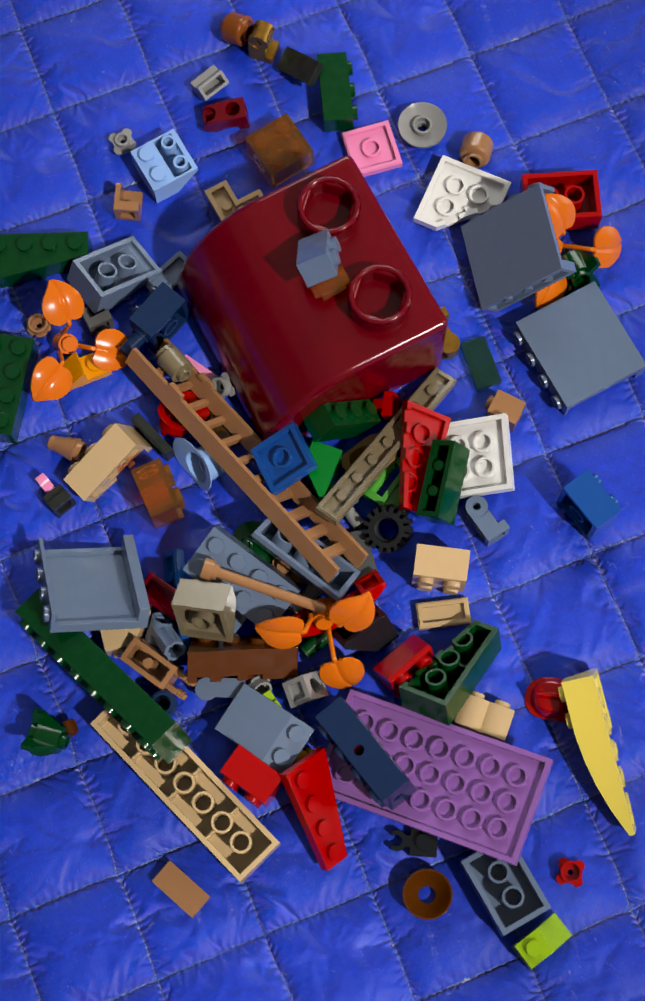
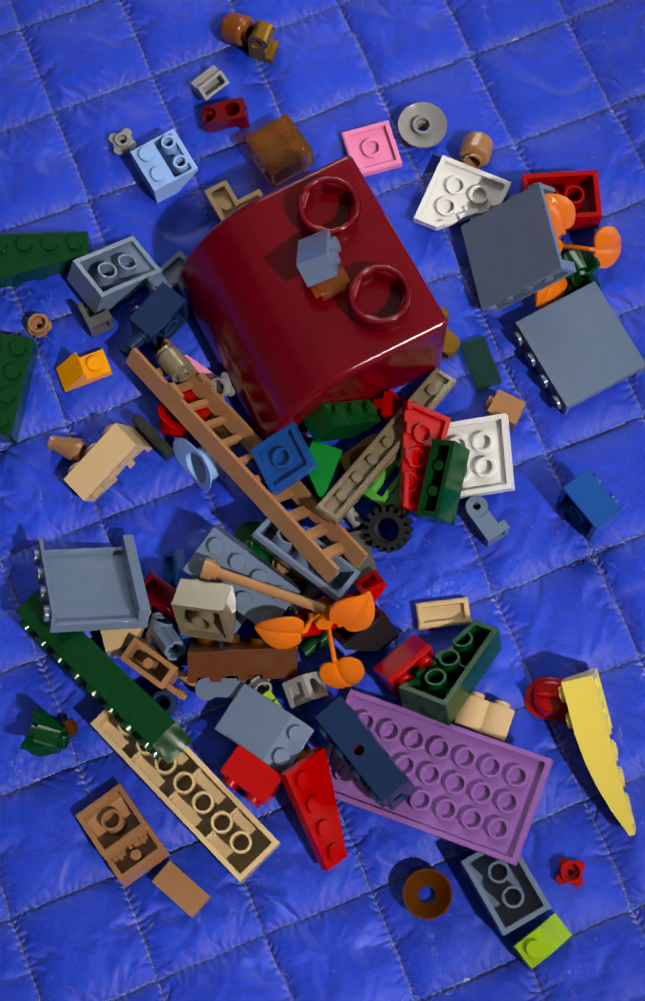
(56, 497): pearl dark grey piece -> none
(61, 305): orange plant -> none
(122, 835): none -> medium nougat slope
(127, 204): medium nougat panel -> none
(159, 496): clear orange brick -> none
(300, 66): pearl dark grey tile -> none
(337, 92): dark green brick -> none
(419, 843): black plate -> none
(440, 568): tan brick -> none

